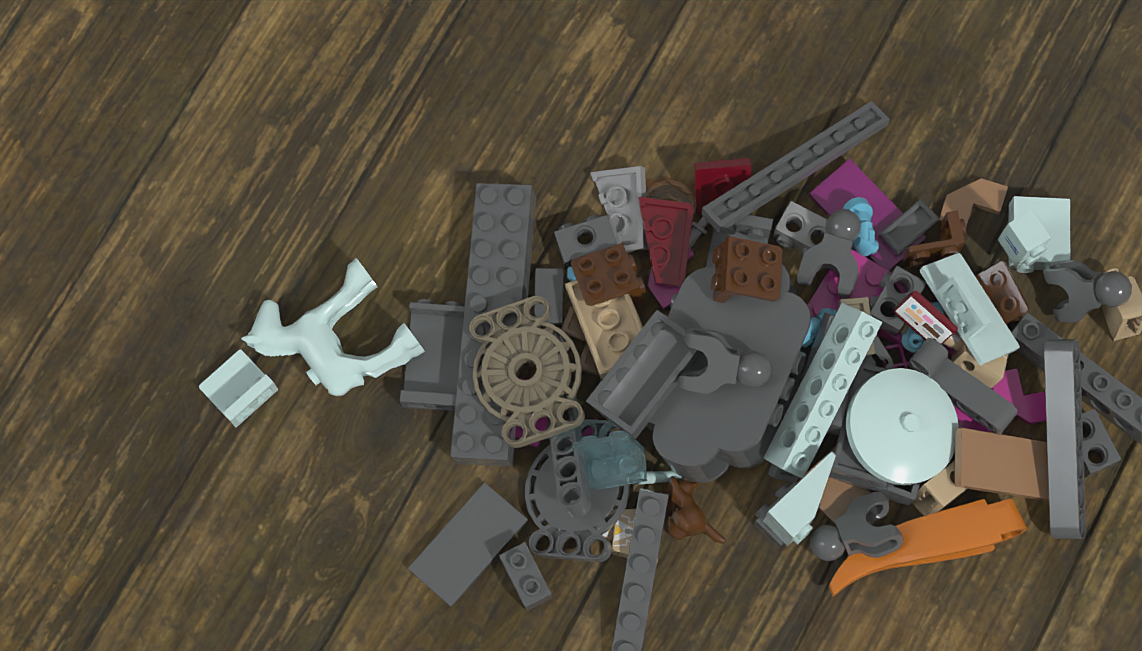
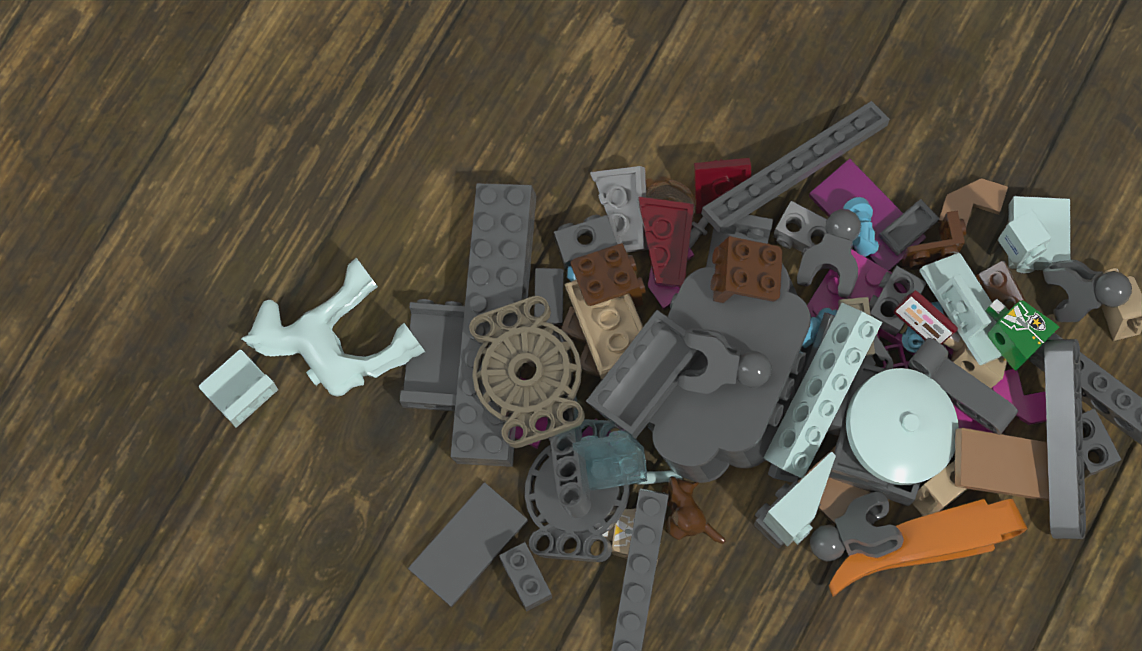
(1018, 331): none -> green torso

